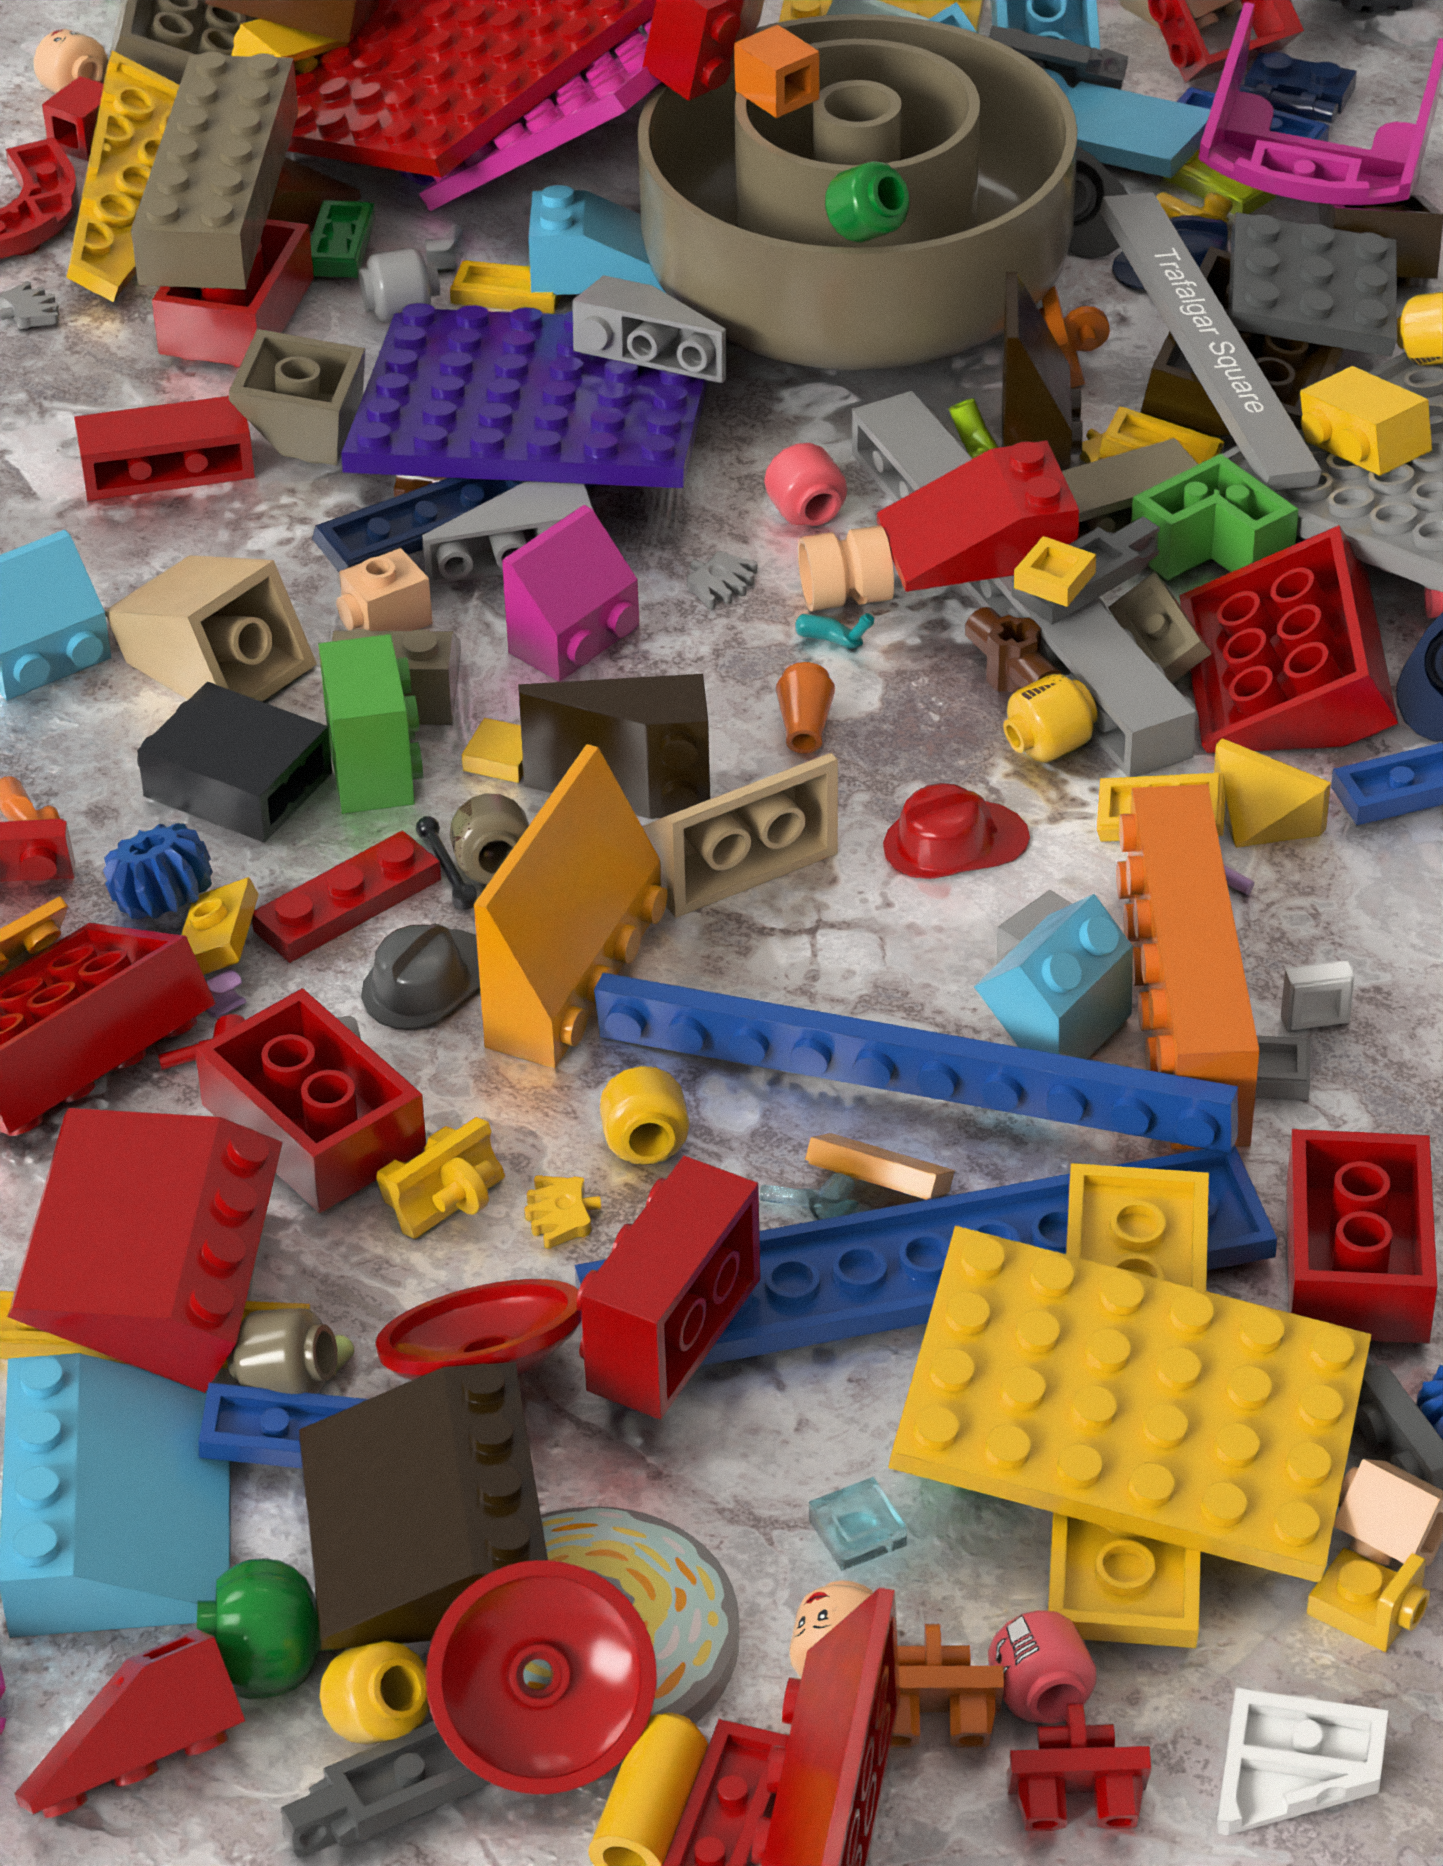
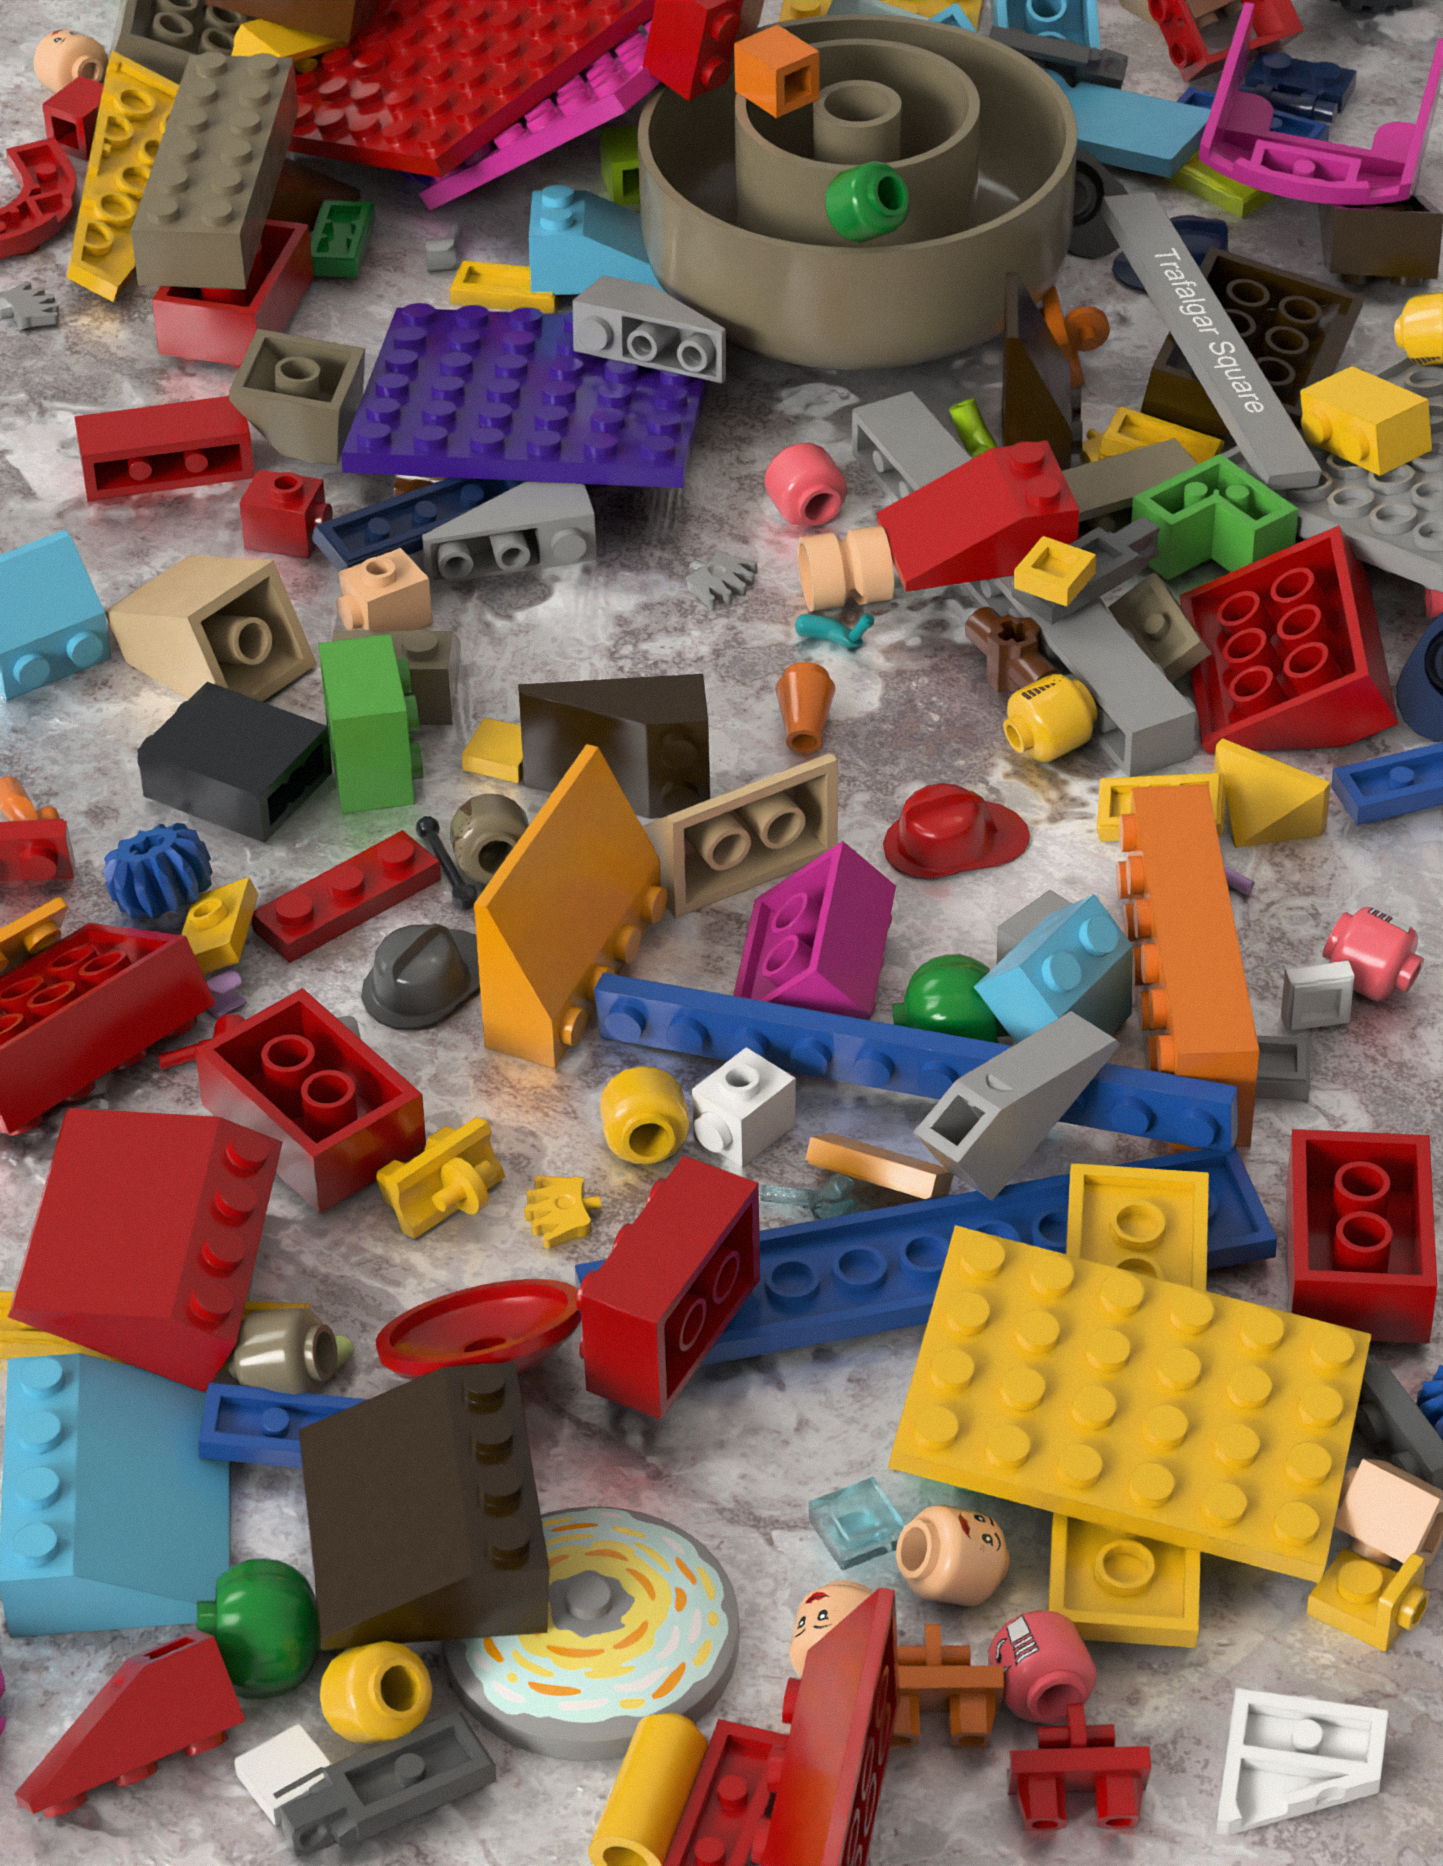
(281, 1770): none -> white tile
(282, 513): none -> red brick
(397, 280): light grey head -> none
(568, 596): dark pink slope -> none
(597, 1686): red dish -> none
(620, 164): none -> lime brick
(744, 1107): none -> white brick
(820, 937): none -> dark pink slope
(945, 1000): none -> green plant
(952, 1555): none -> light nougat head
(1011, 1102): none -> light grey slope
(1214, 207): yellow arm -> none
(1313, 284): dark grey plate -> none
(1377, 950): none -> coral head

